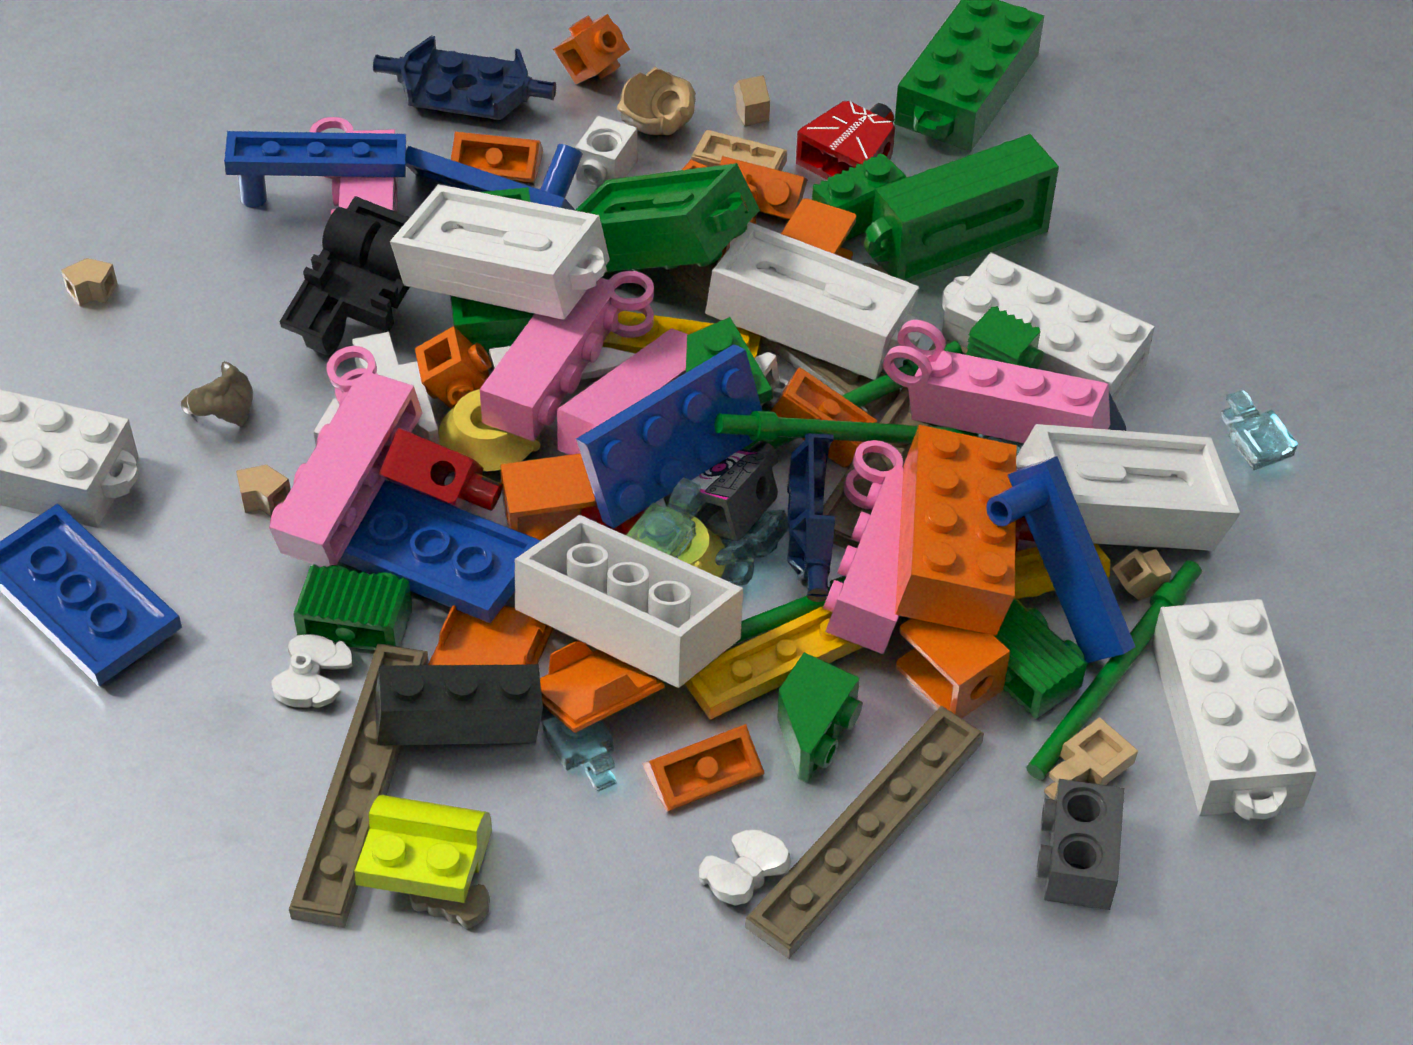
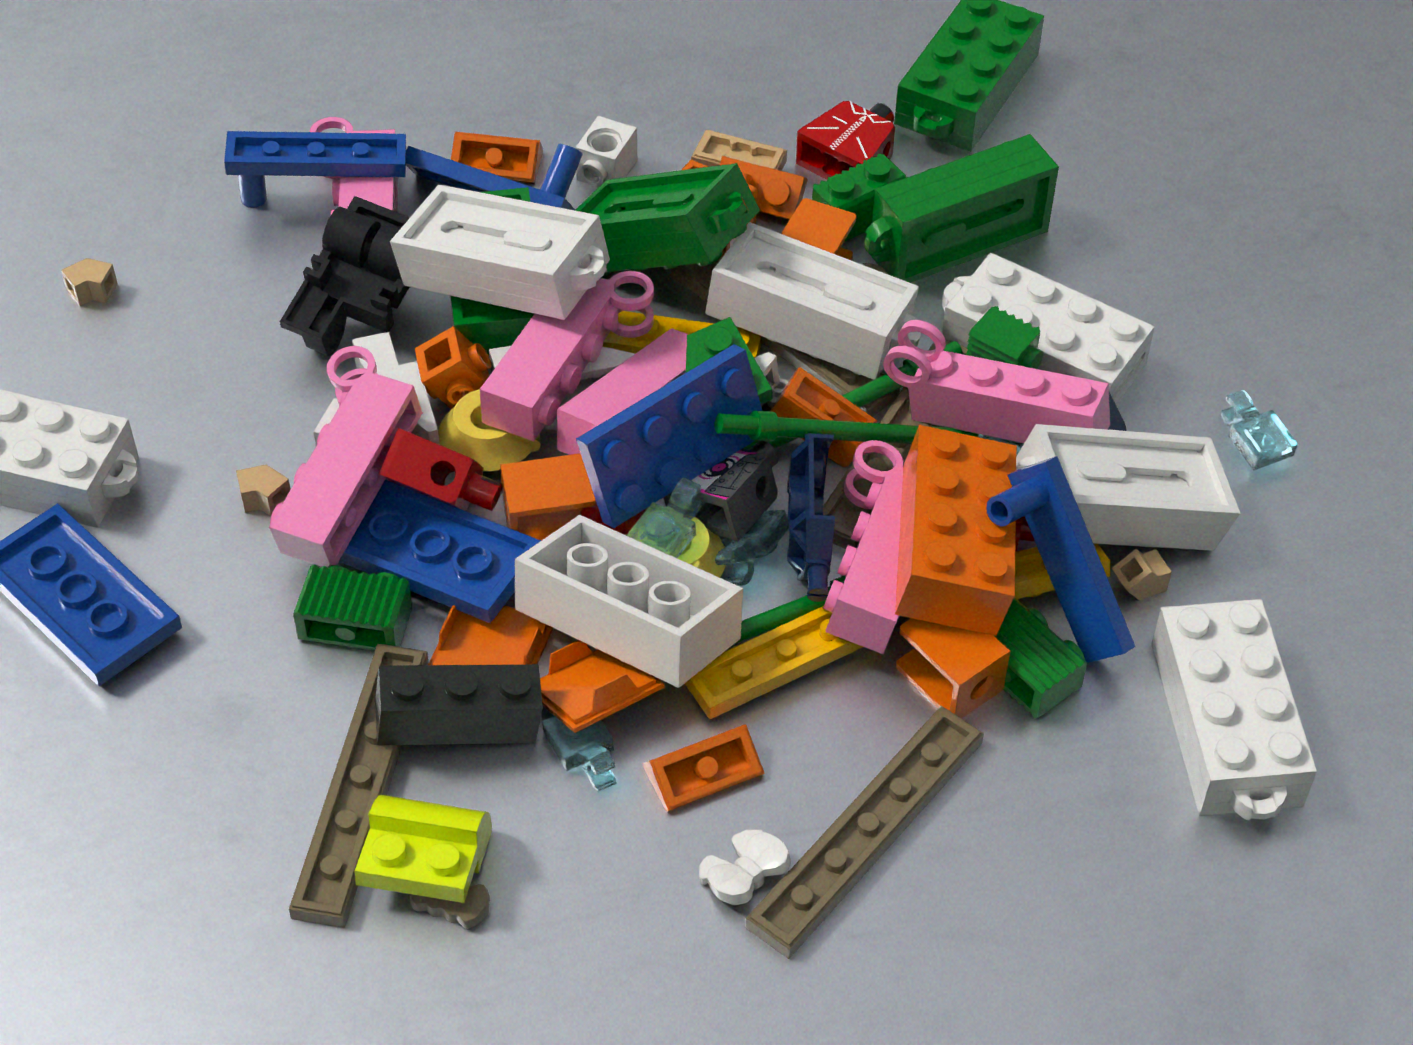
(225, 397): dark tan piece -> none
(302, 683): white piece -> none
(435, 75): dark blue plate -> none
(592, 48): orange brick -> none
(657, 102): tan hair -> none
(752, 100): tan piece -> none
(813, 711): green slope -> none
(1088, 844): dark grey brick -> none
(1094, 756): tan plate -> none
(1167, 595): green bar -> none

